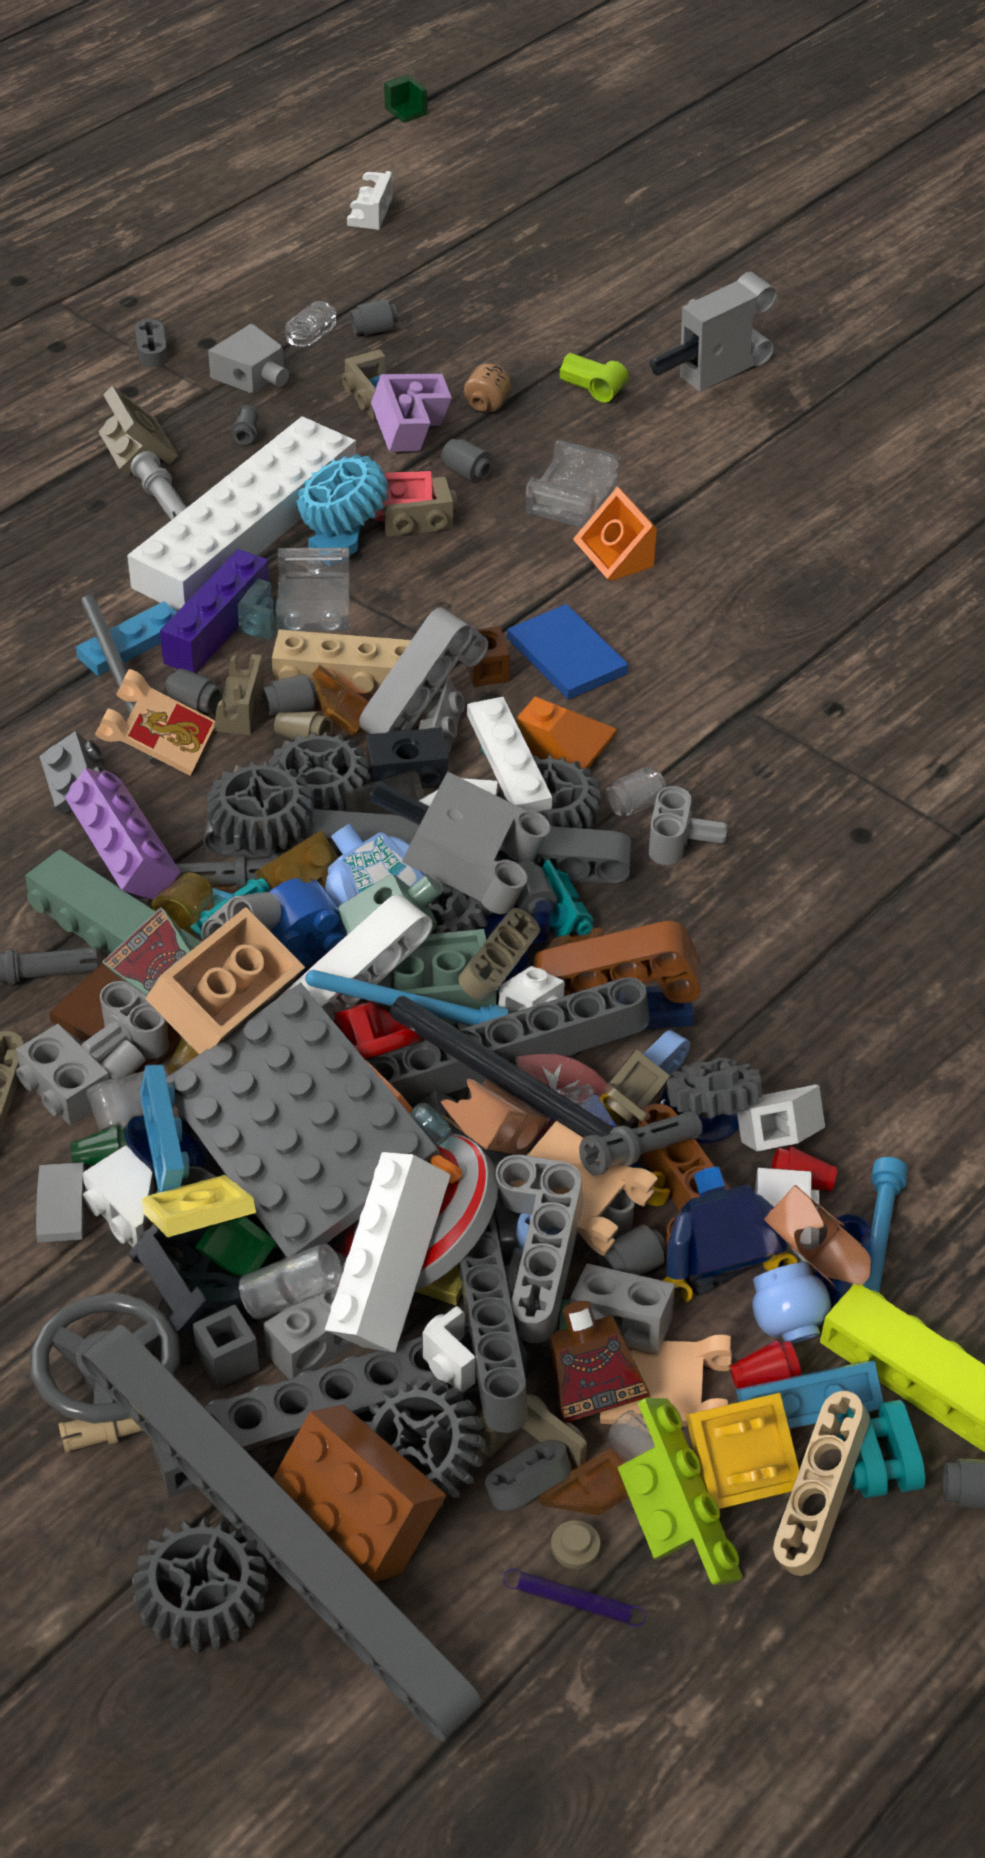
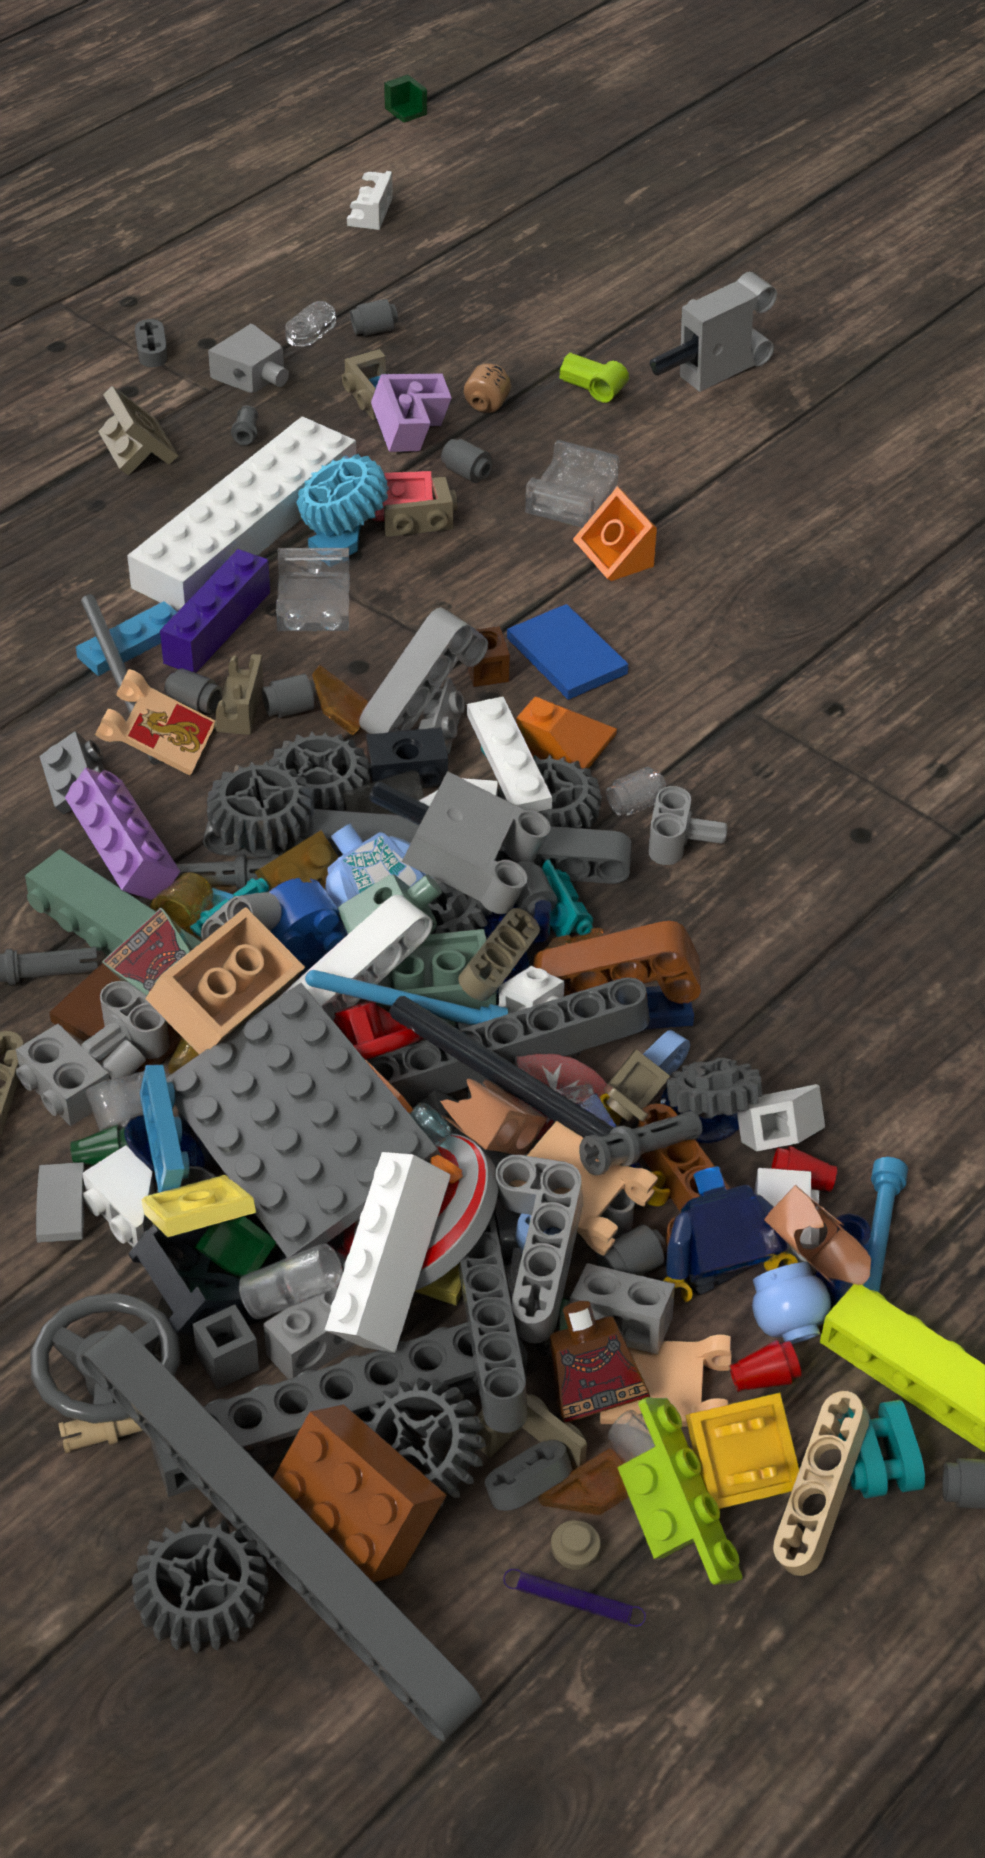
(157, 482): light grey pin -> none
(256, 611): clear light blue bracket -> none
(302, 724): dark tan cone -> none
(354, 660): tan brick -> none
(445, 1353): white bracket -> none
(806, 1393): dark azure plate -> none

